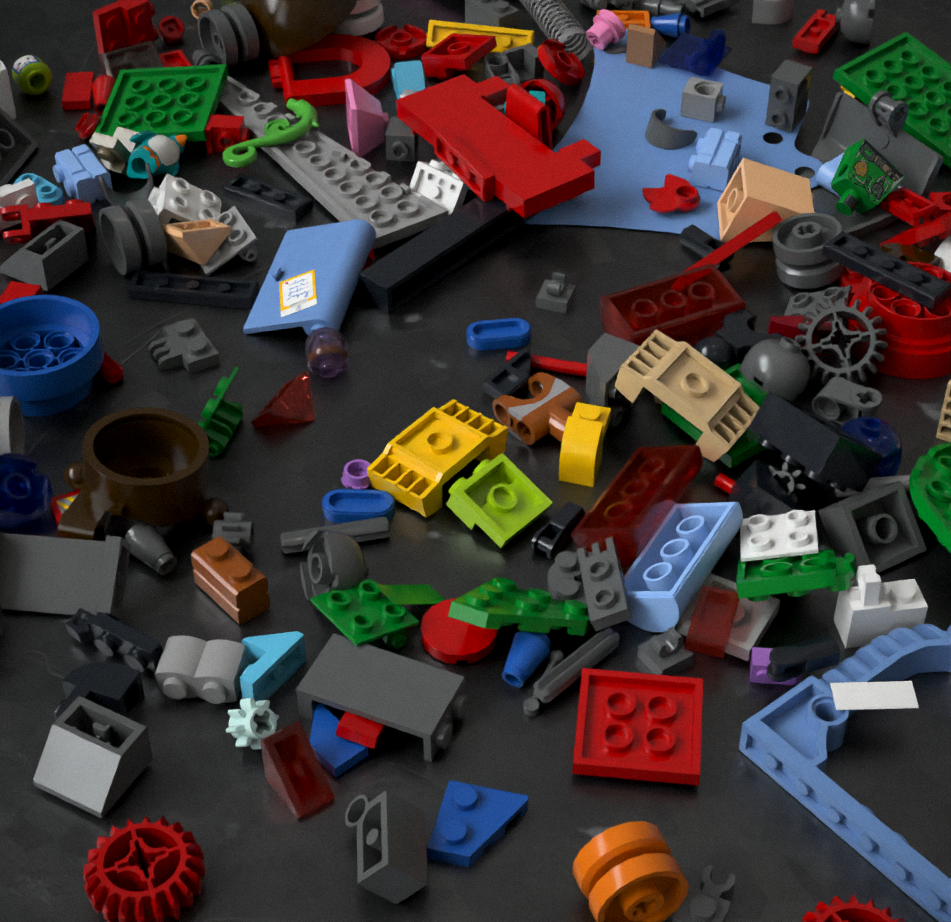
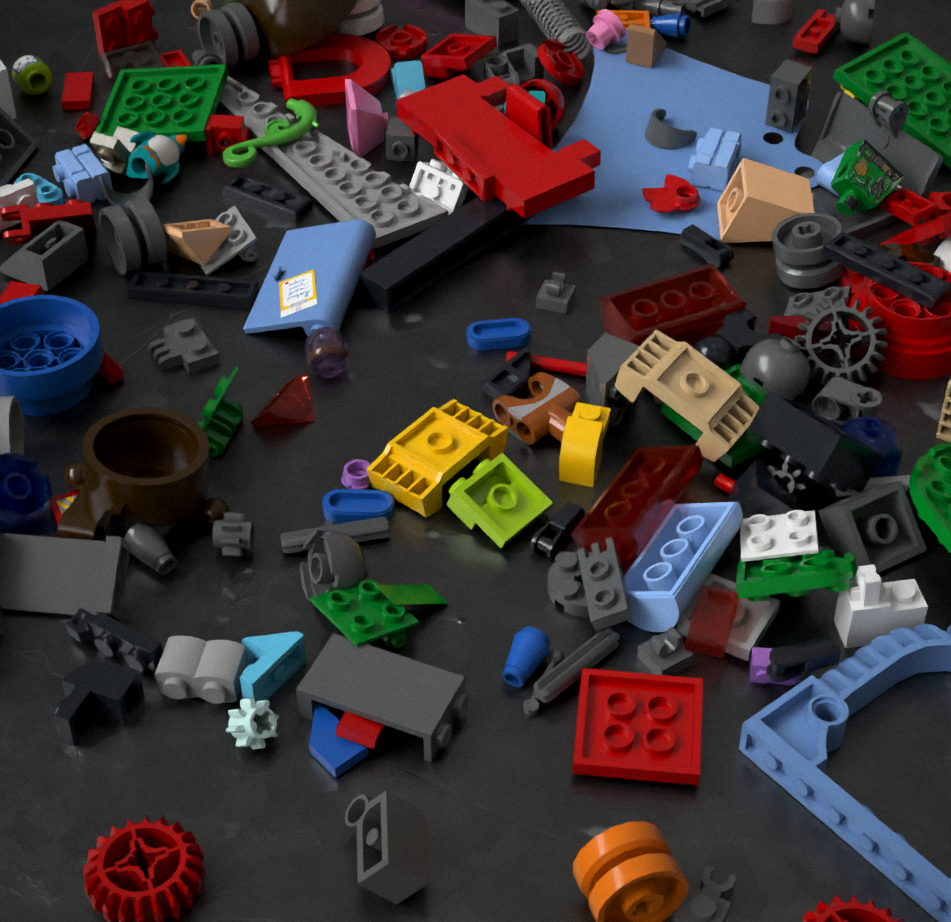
(92, 756): dark grey slope -> none
(101, 91): red cone -> none
(170, 29): red tile -> none
(183, 201): white bracket -> none
(230, 580): dark orange brick -> none
(295, 770): clear red slope -> none
(454, 639): red tile -> none
(471, 821): blue wing -> none
(504, 604): green plate -> none
(505, 37): yellow tile -> none
(697, 54): clear blue hinge -> none
(702, 99): light grey brick -> none
(739, 241): red tile -> none
(874, 695): white sticker -> none

